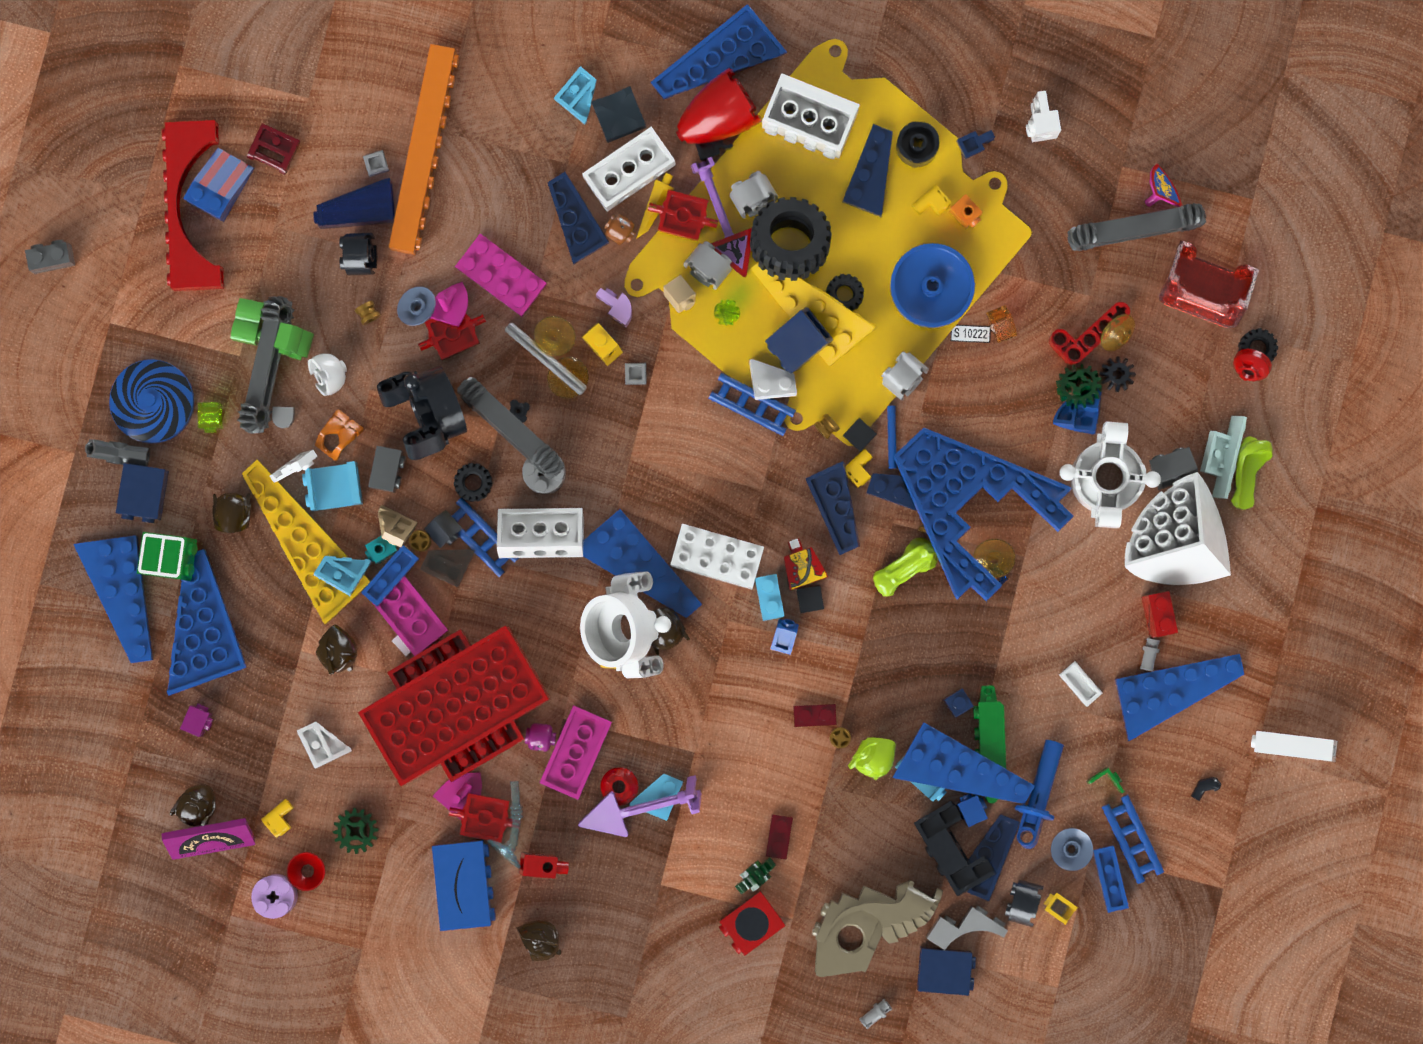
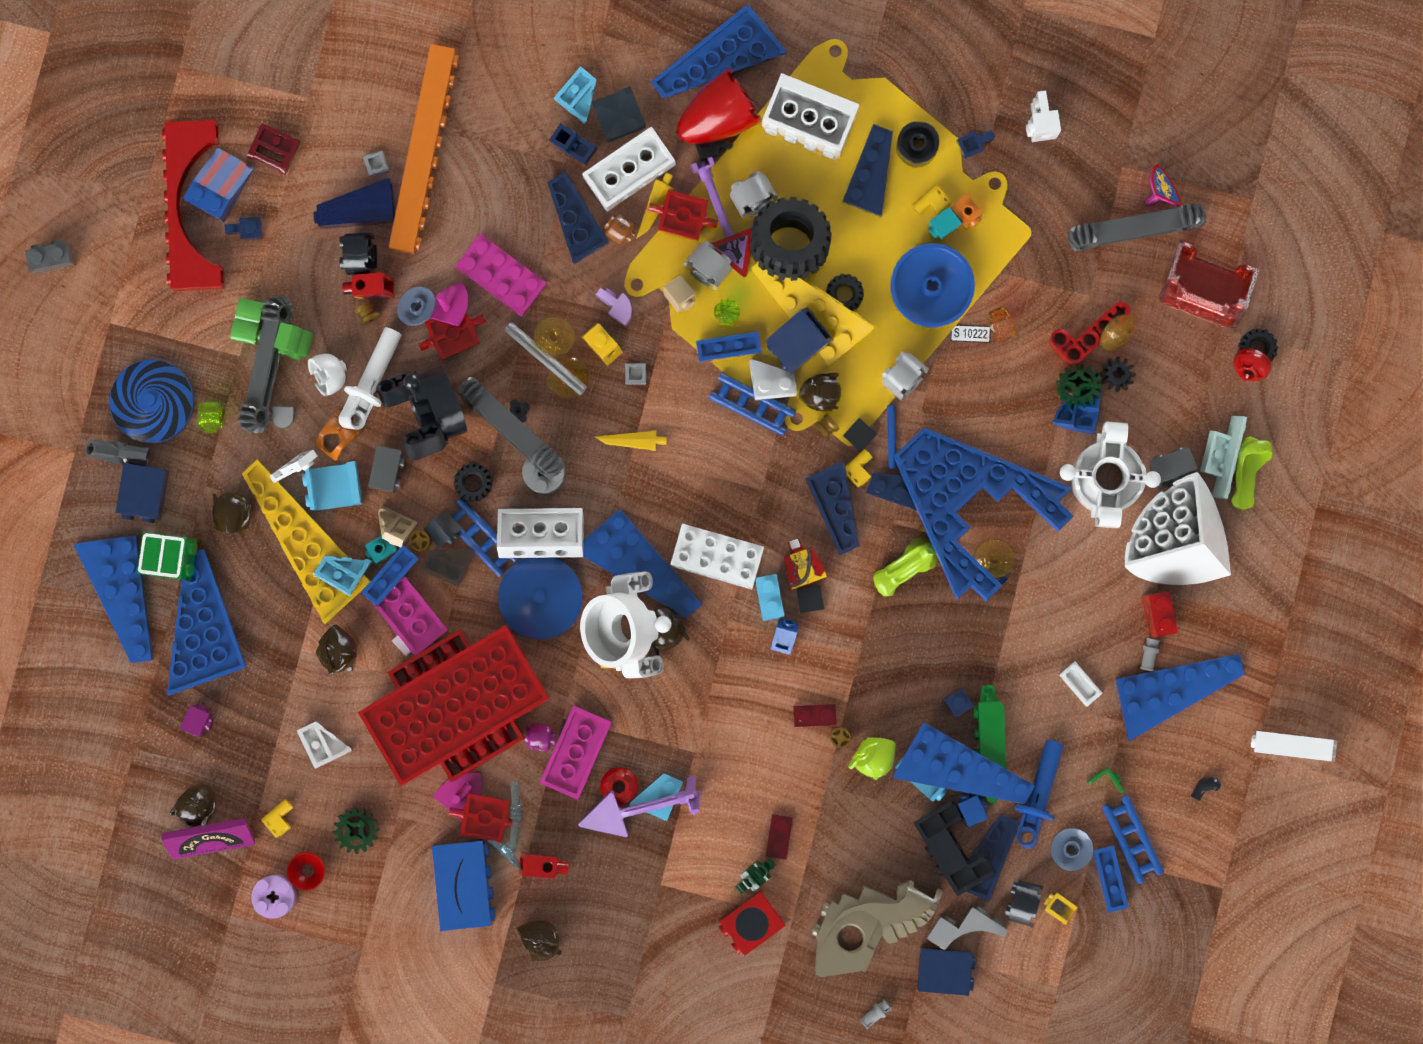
(248, 228): none -> dark blue plate
(361, 397): none -> white piece
(370, 286): none -> red torso
(540, 597): none -> blue dish
(572, 144): none -> dark blue brick
(640, 440): none -> yellow bar
(728, 346): none -> blue plate
(821, 392): none -> dark brown helmet
(944, 224): none -> teal brick

